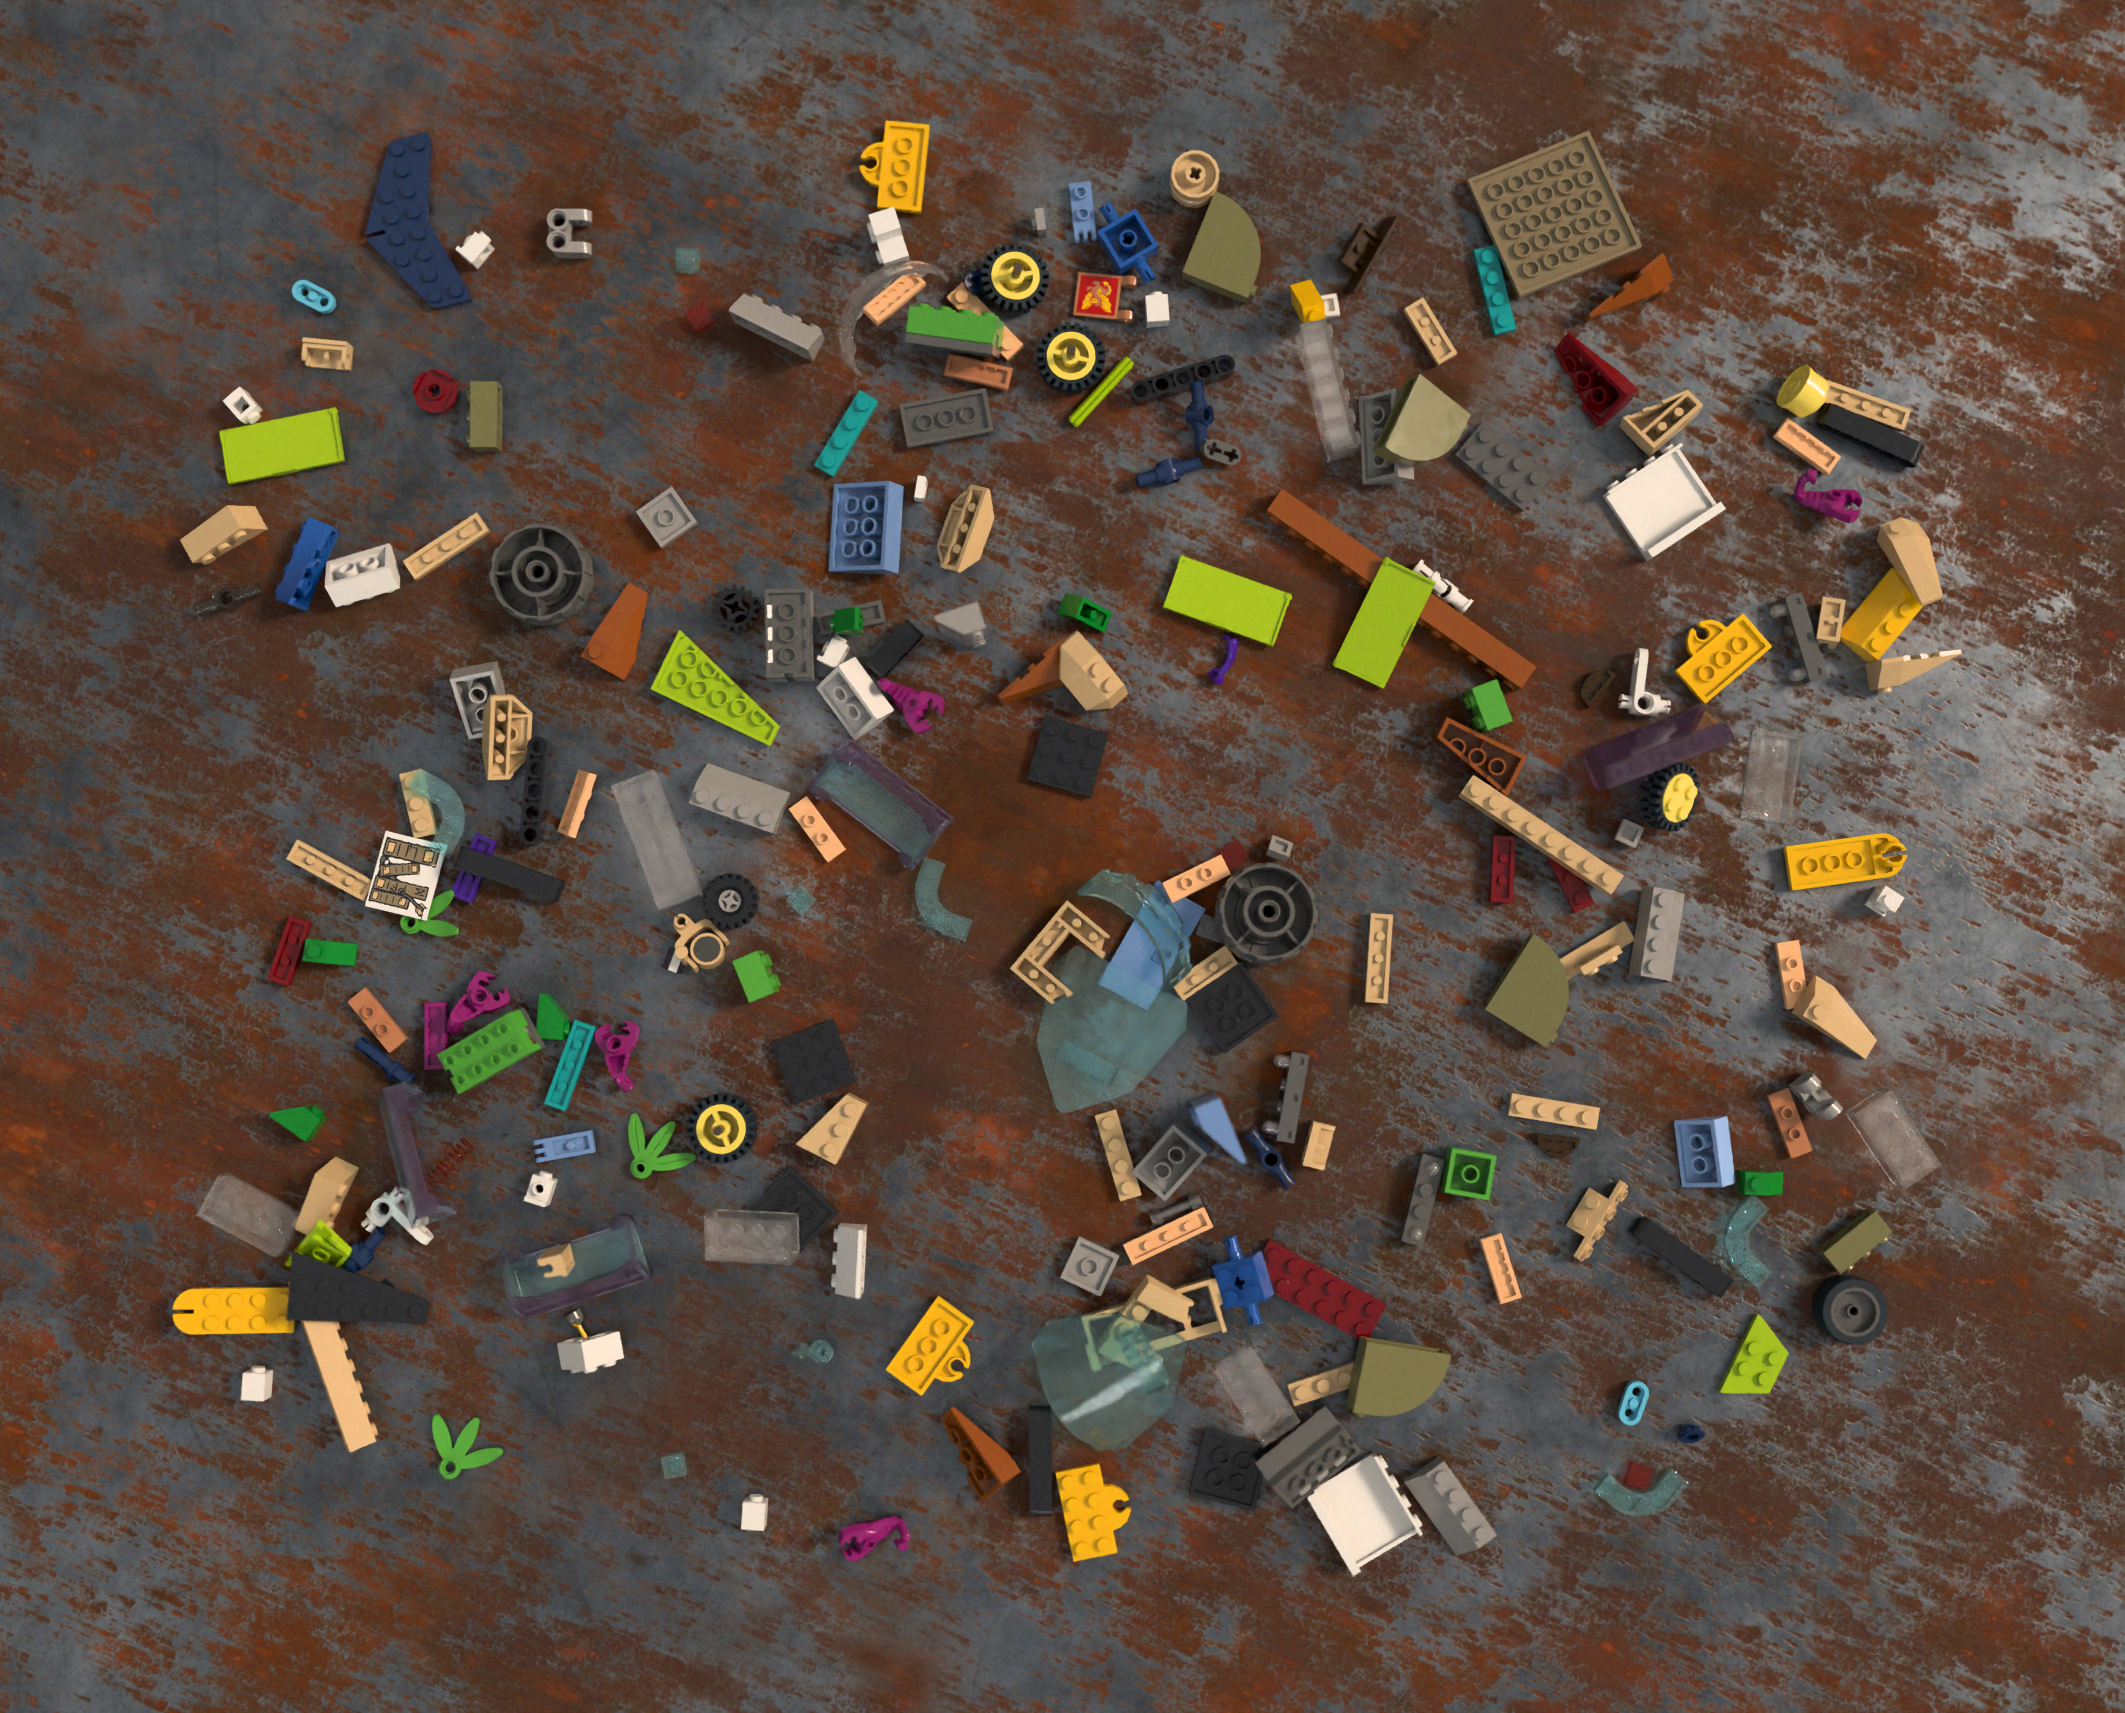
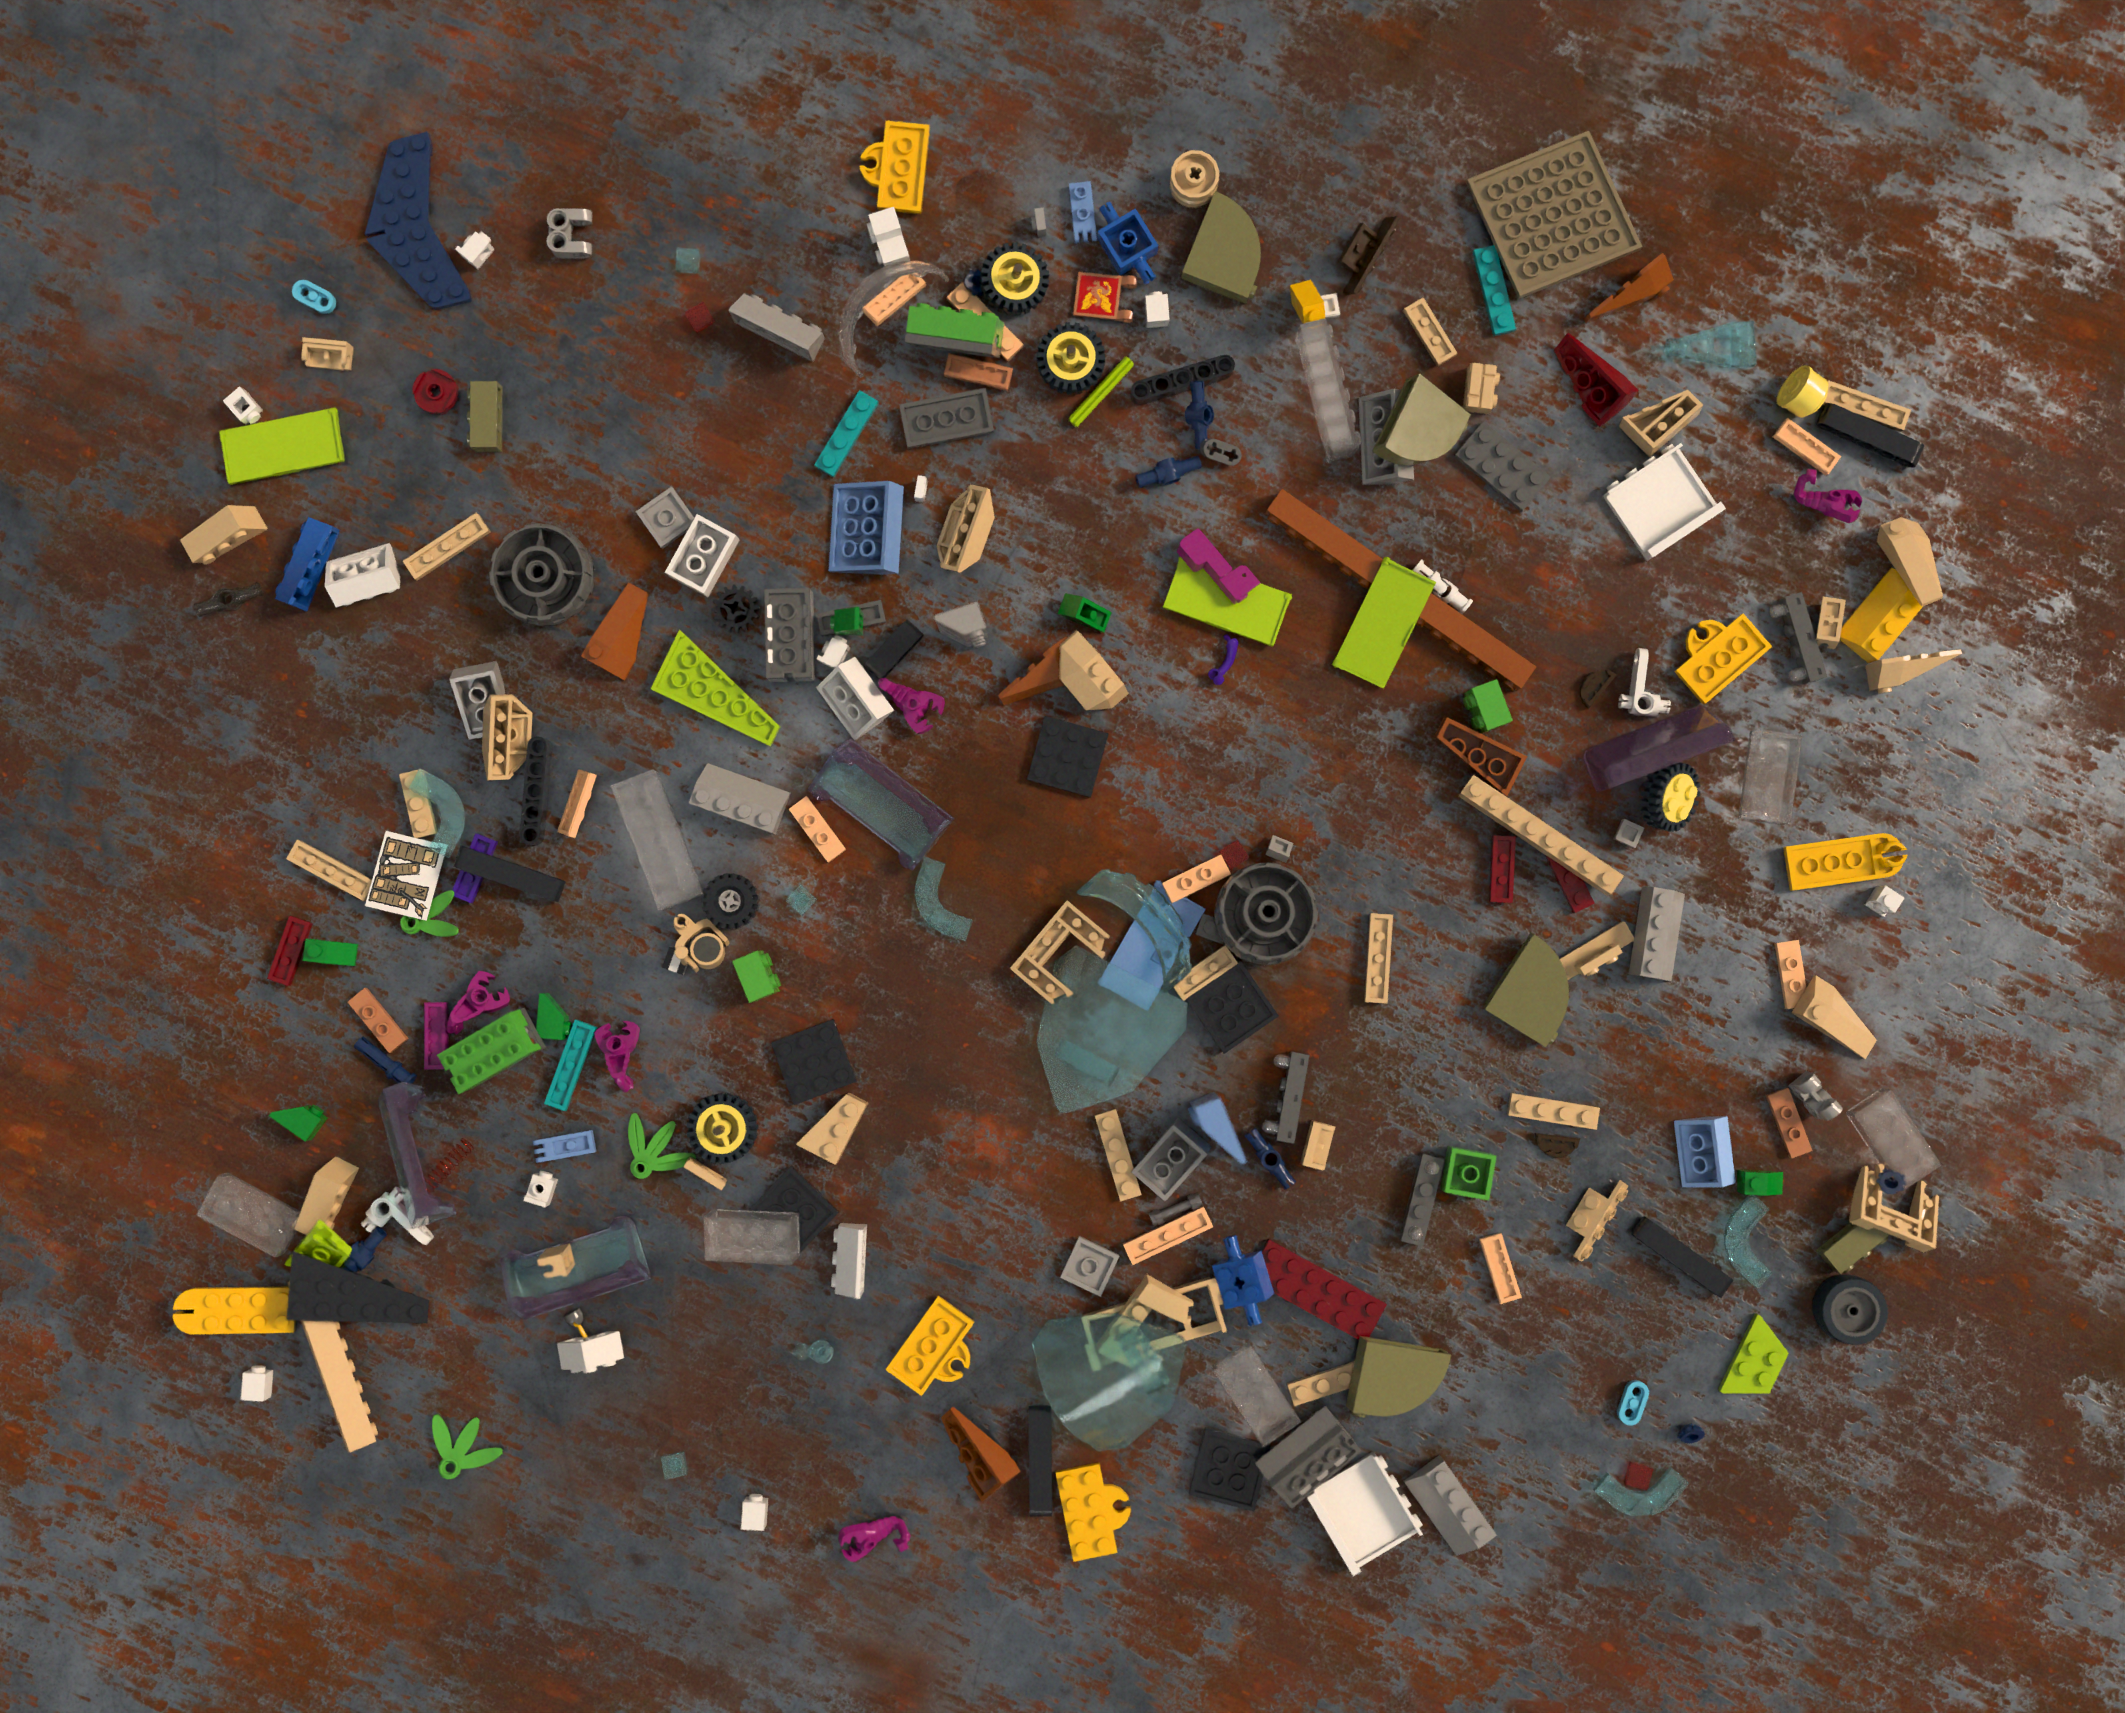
(702, 555): none -> white brick
(705, 1173): none -> tan tile
(1201, 554): none -> magenta piece
(1480, 388): none -> tan brick
(1741, 340): none -> clear light blue plate
(1891, 1185): none -> dark blue animal
(1917, 1229): none -> tan wedge

